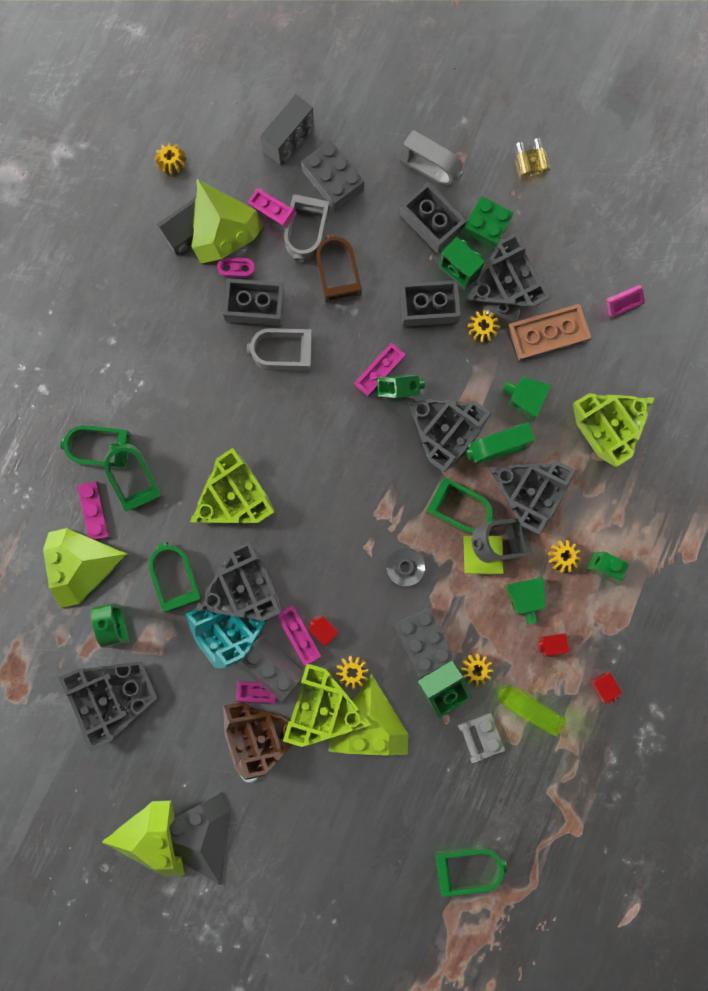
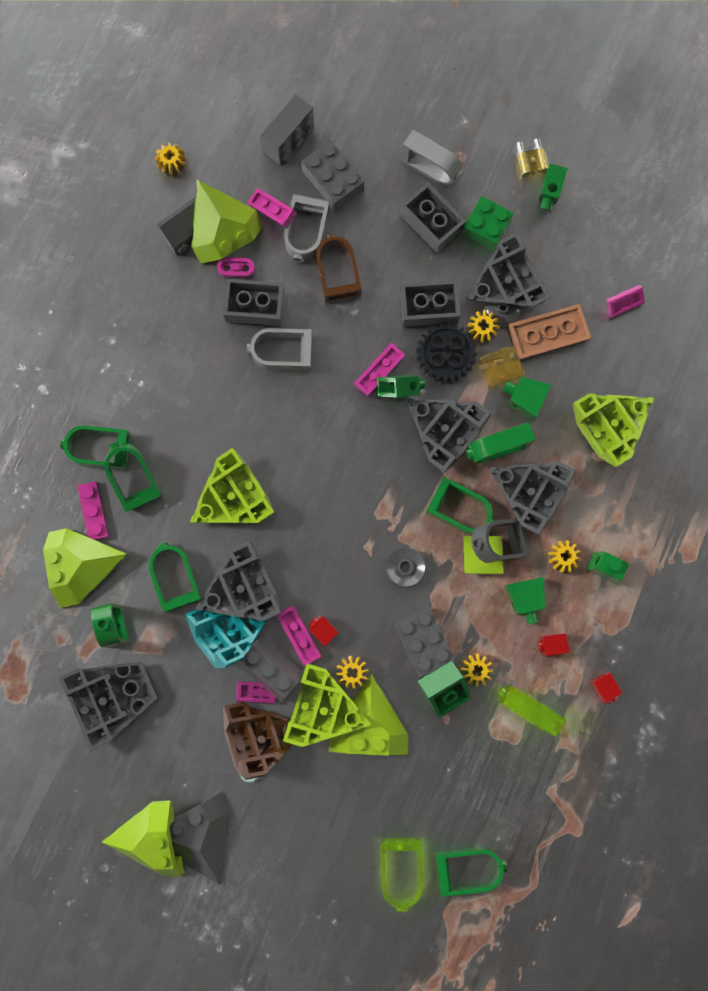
(401, 844): none -> clear neon green window
(446, 336): none -> black gear
(461, 262): green brick -> none
(487, 735): light grey plate -> none
(503, 372): none -> clear yellow plate
(553, 182): none -> green torso

